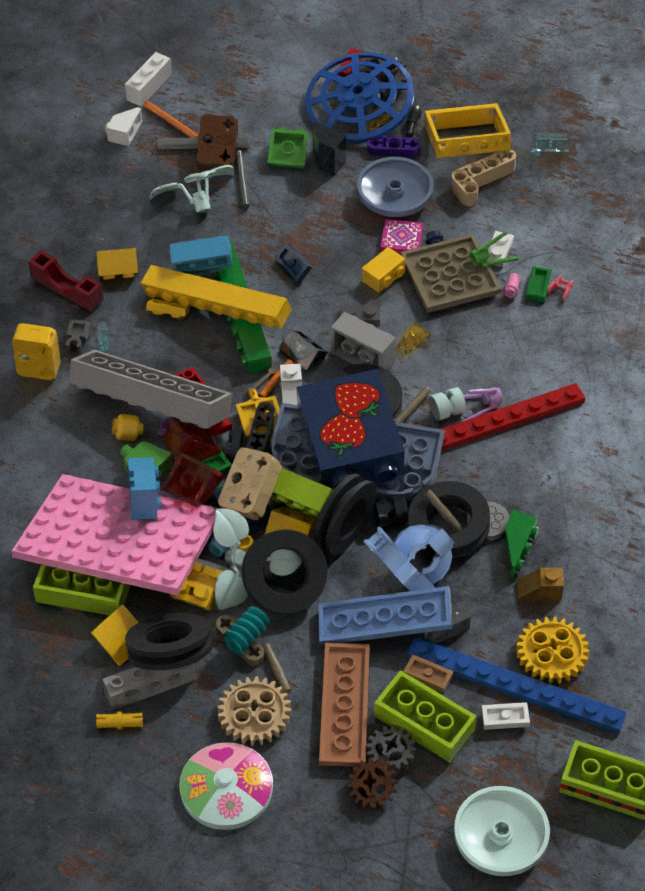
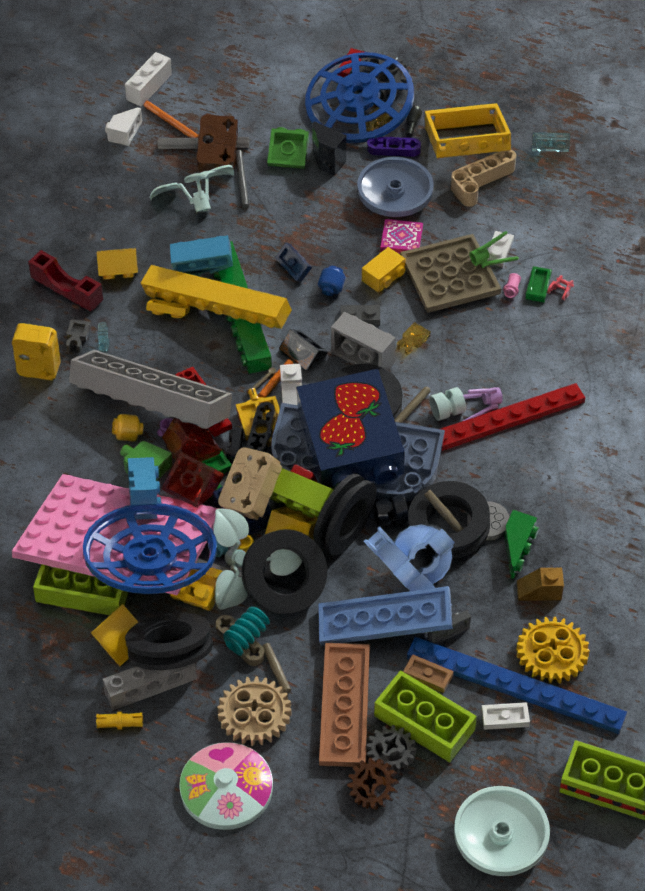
(159, 546): none -> blue dish
(303, 472): none -> red tile
(331, 280): none -> blue head
(434, 237): dark blue plate -> none

